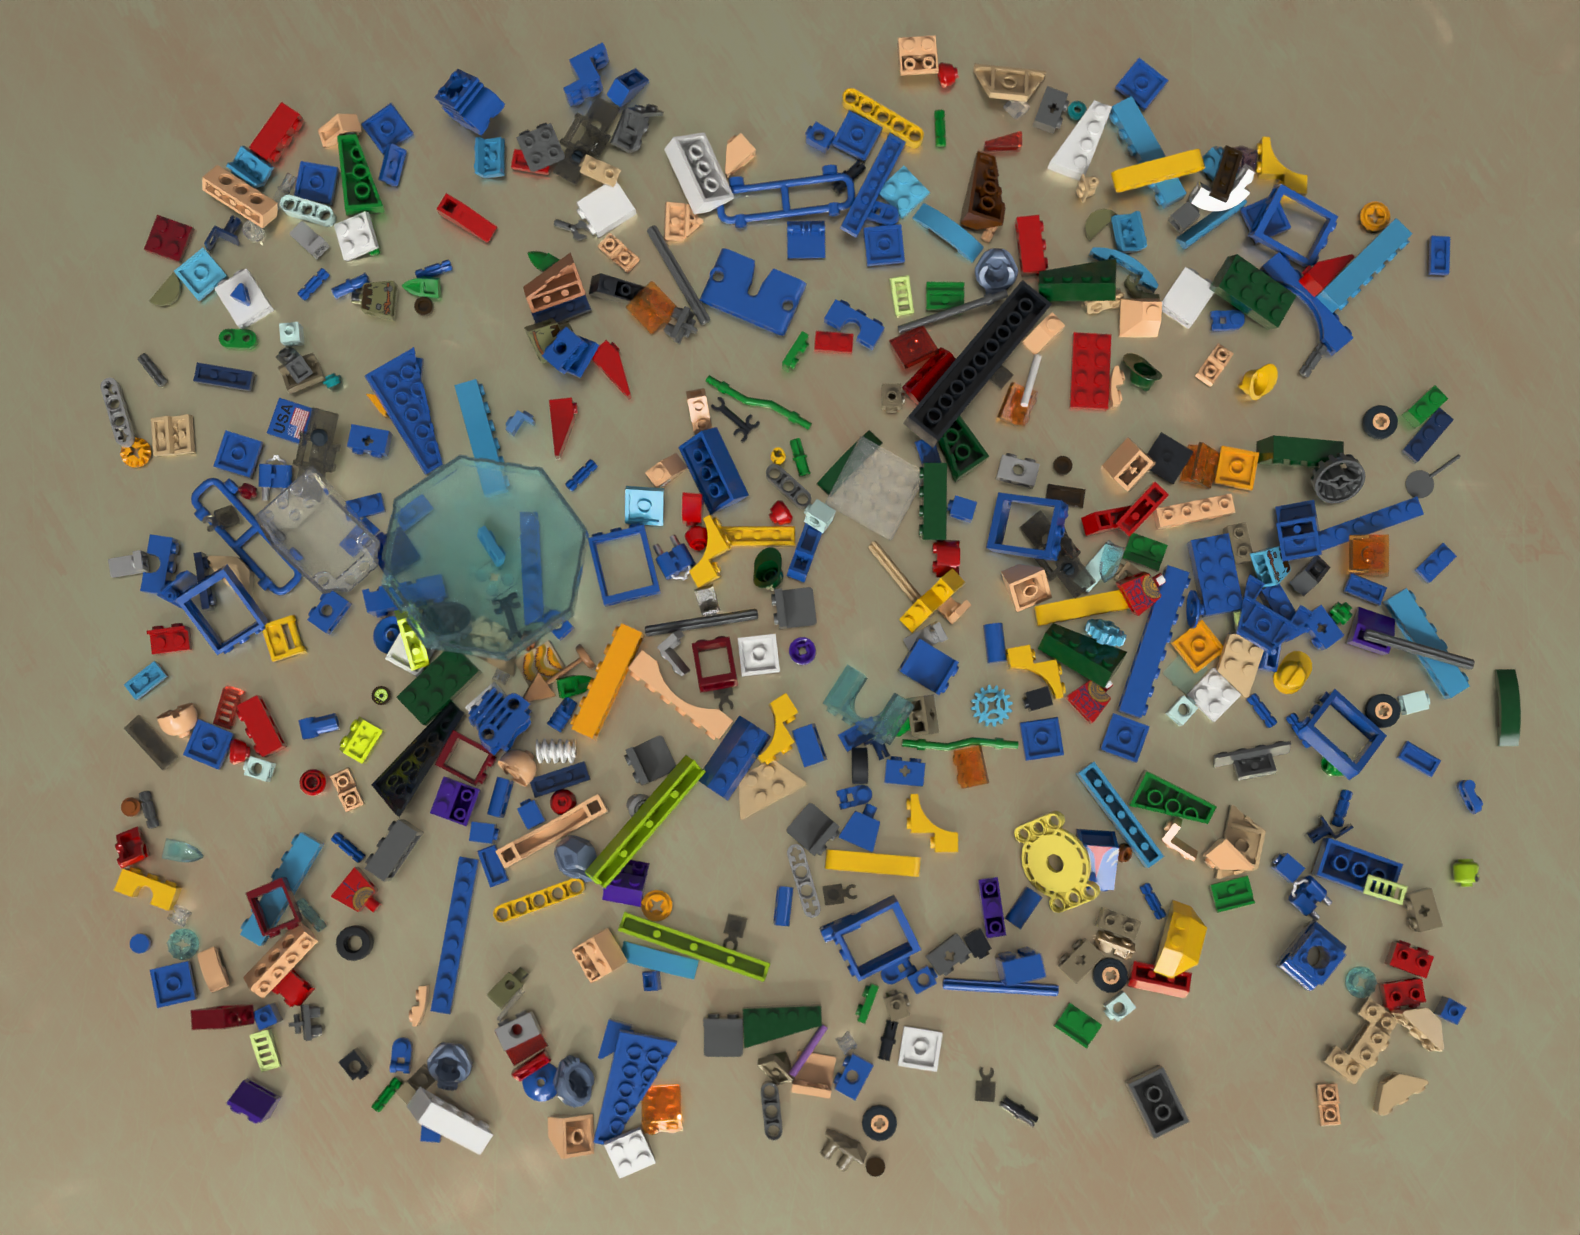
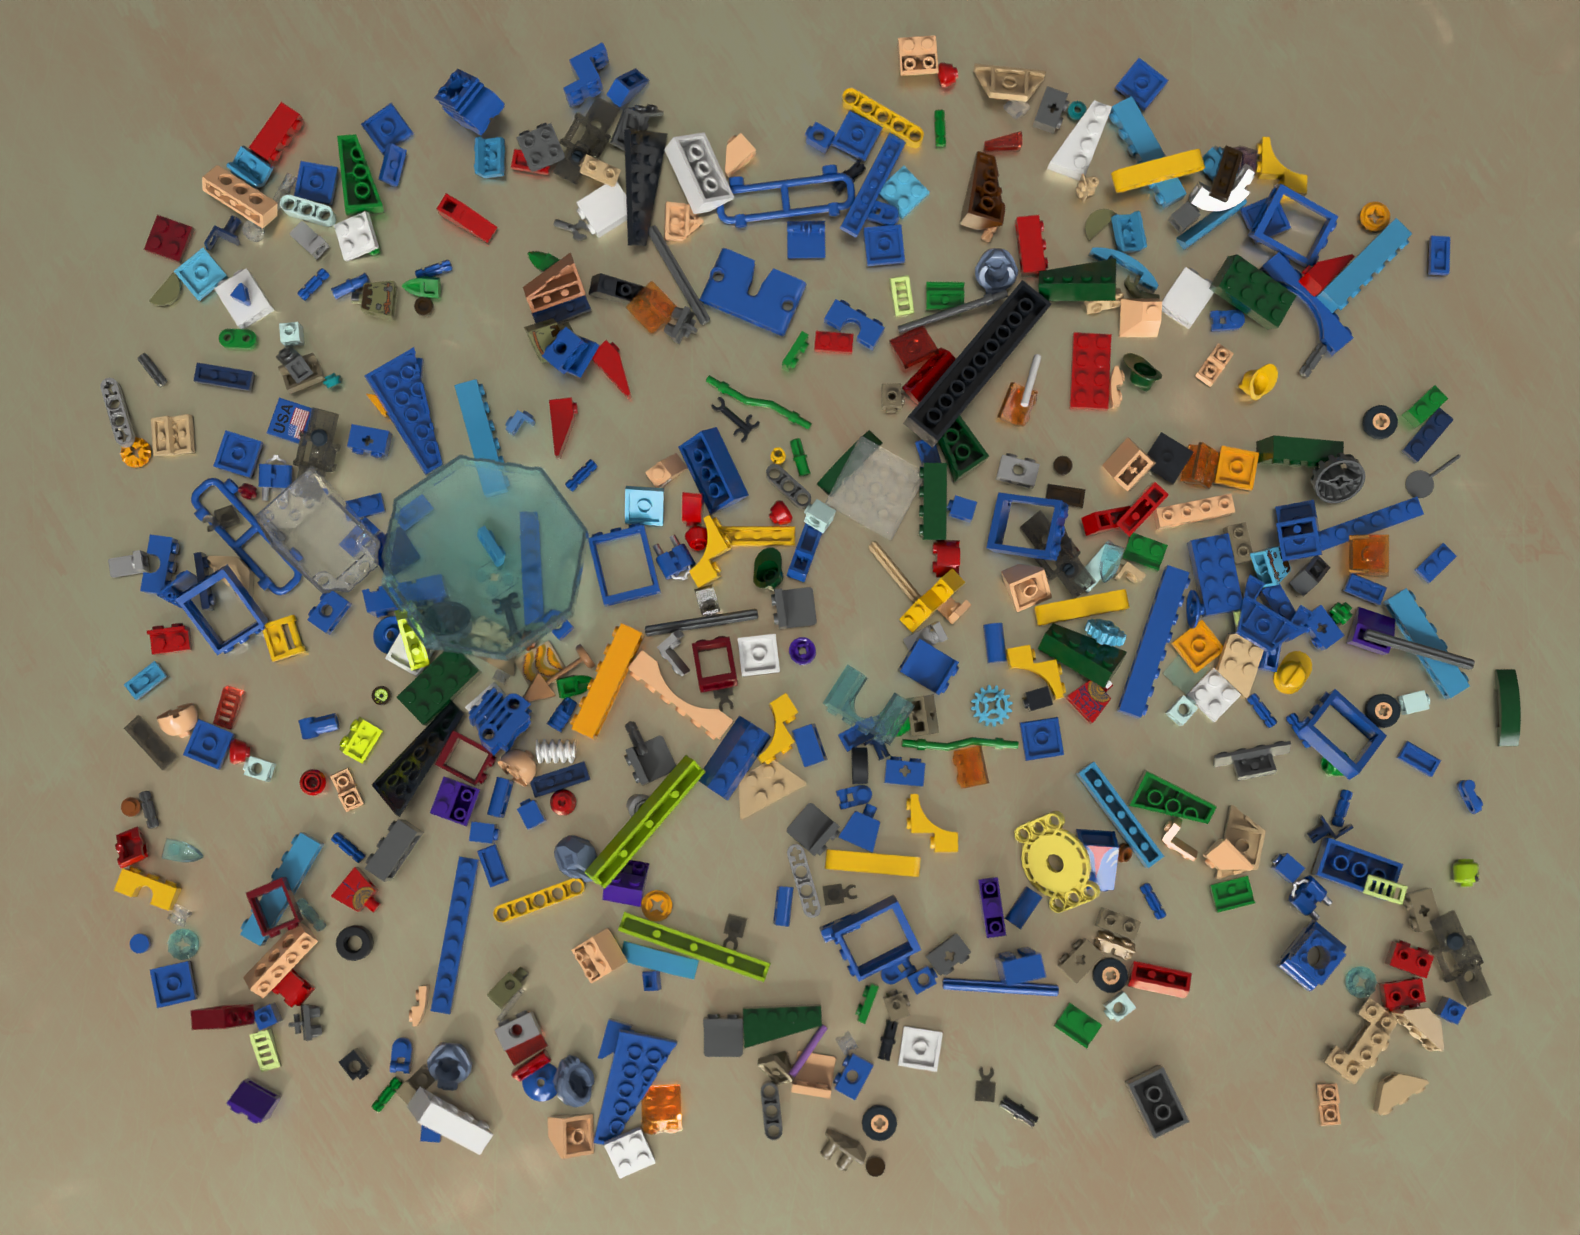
(212, 970): light nougat slope -> none
(260, 726): red brick -> none
(339, 125): light nougat slope -> none
(552, 831): light nougat arch -> none
(618, 253): light nougat slope -> none
(636, 738): none -> dark grey axle
(642, 166): none -> black wing
(698, 410): light nougat bracket -> none
(949, 231): dark azure slope -> none
(977, 943): black brick -> none
(1001, 377): clear smoke plate -> none
(1044, 333): light nougat slope -> none
(1124, 738): blue plate -> none
(1140, 591): red torso -> none
(1180, 941): yellow wedge -> none
(1466, 956): none -> clear smoke piece

